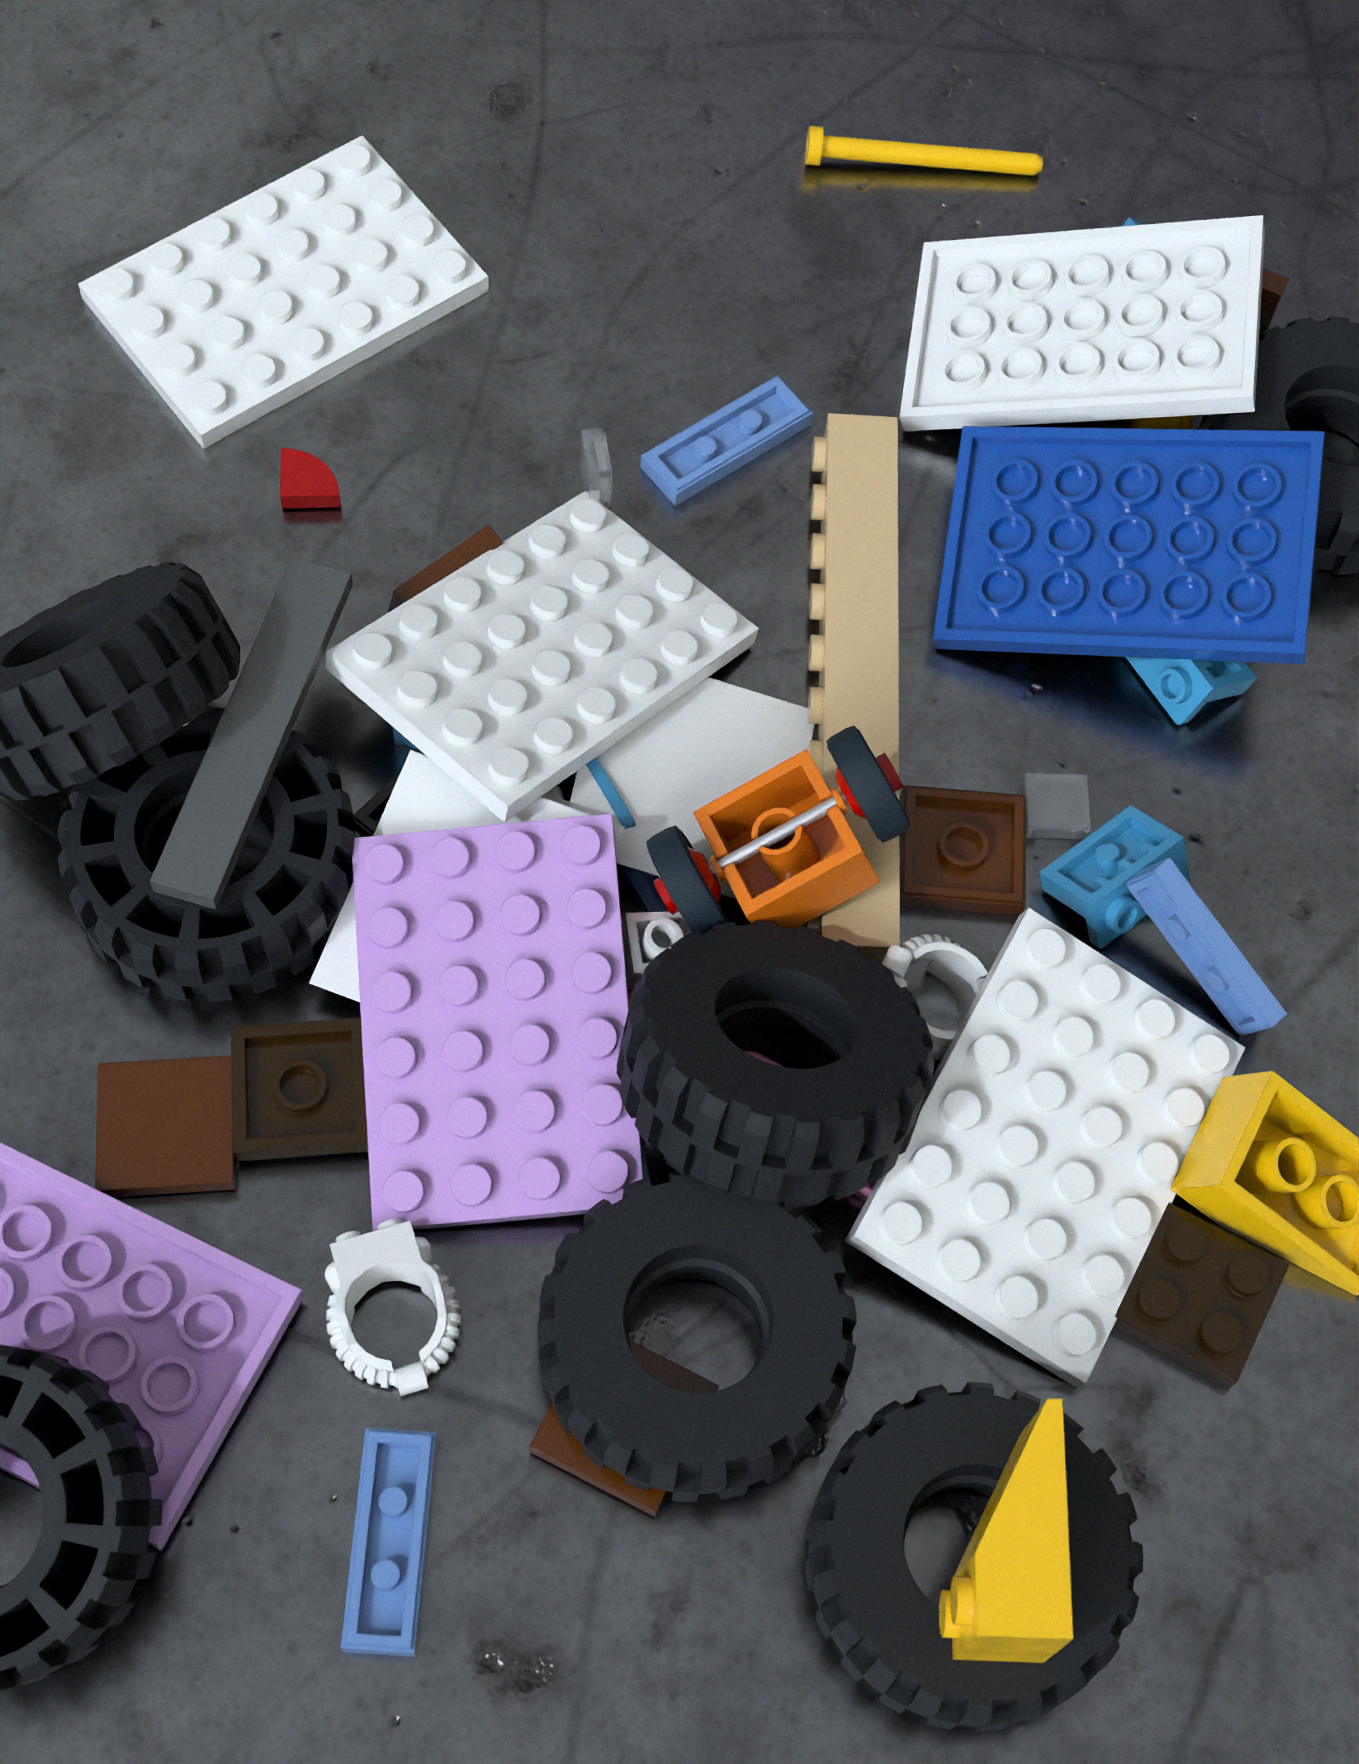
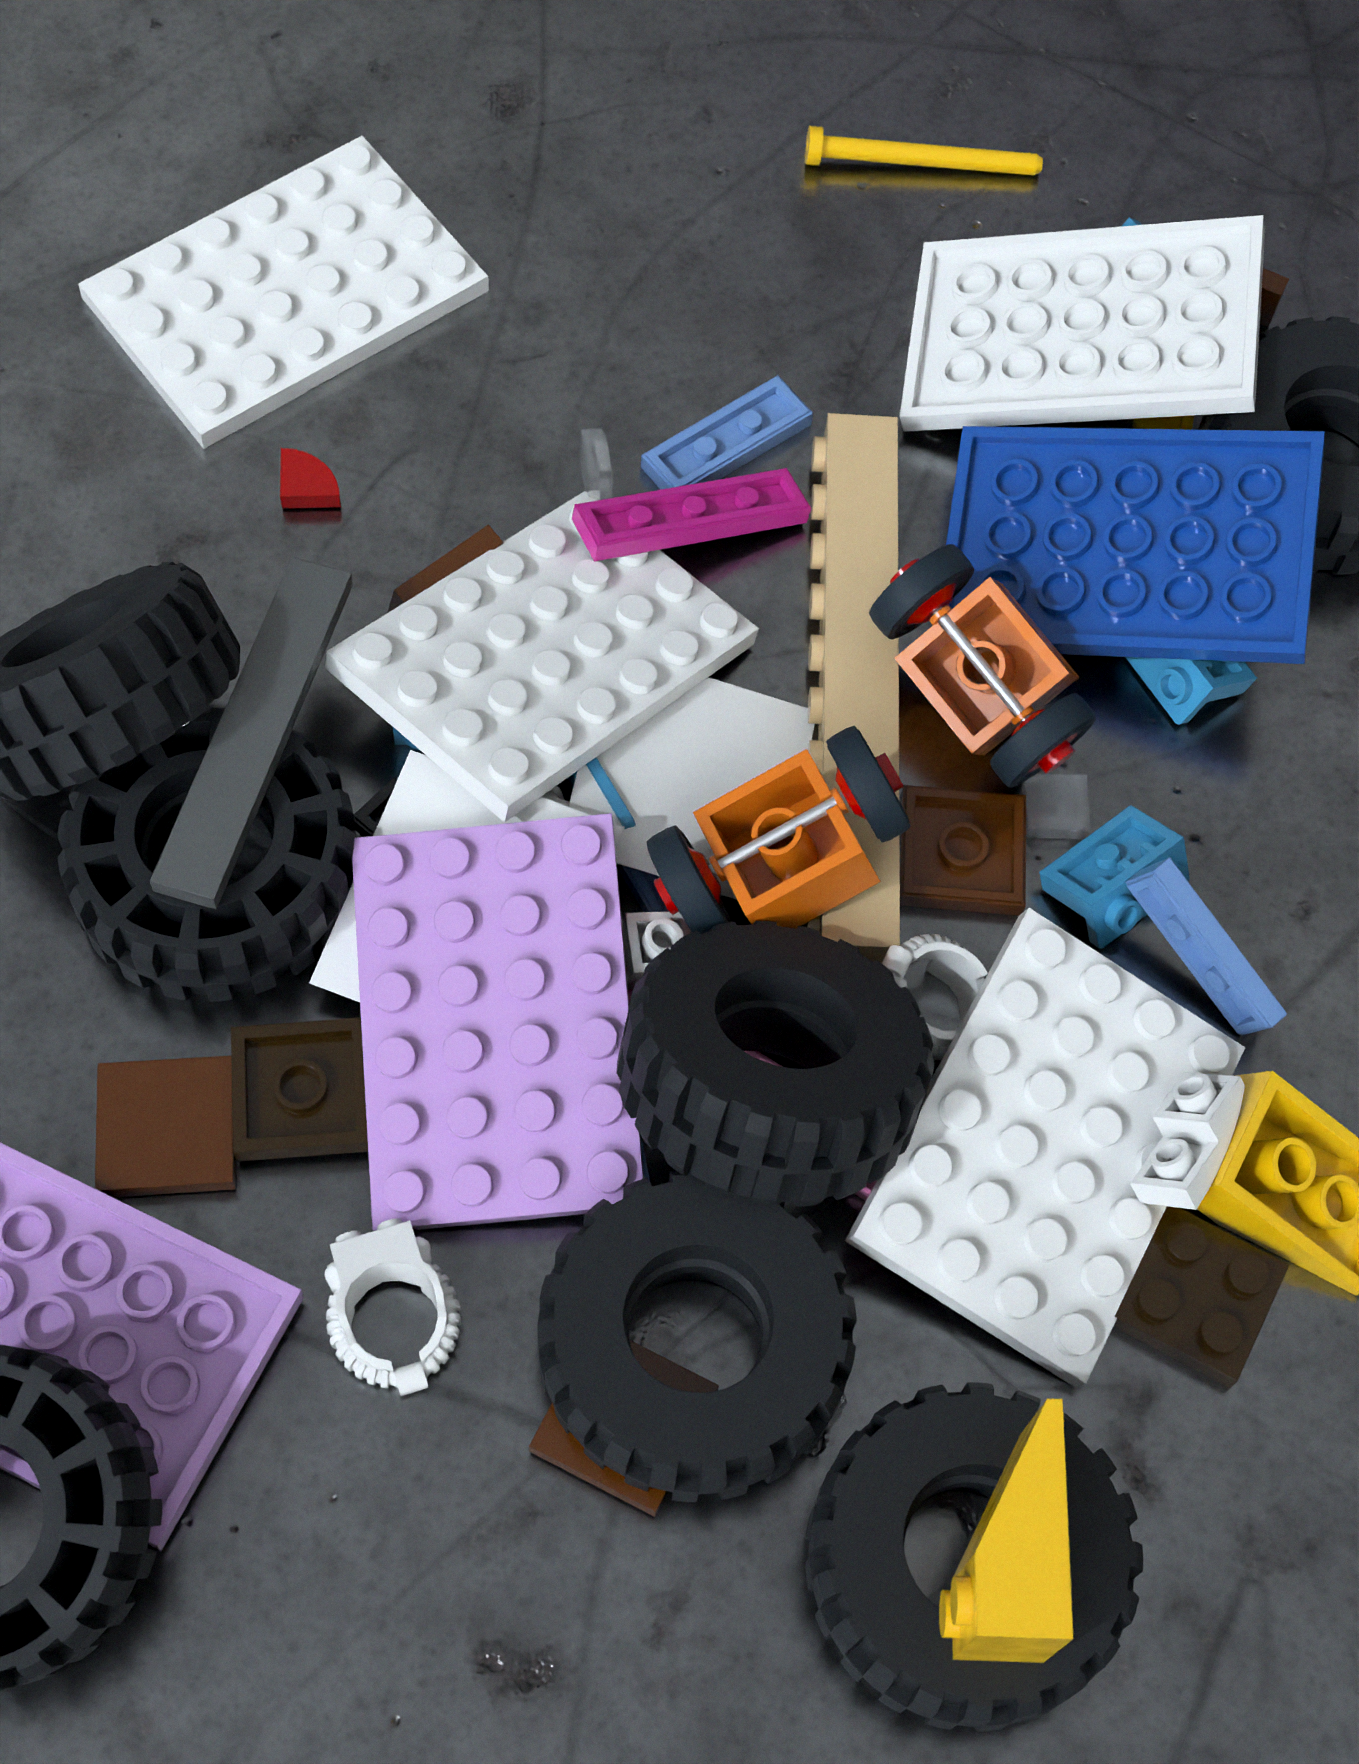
(389, 1542): medium blue tile -> none
(690, 514): none -> dark pink tile
(984, 665): none -> brick
(1196, 1133): none -> white slope

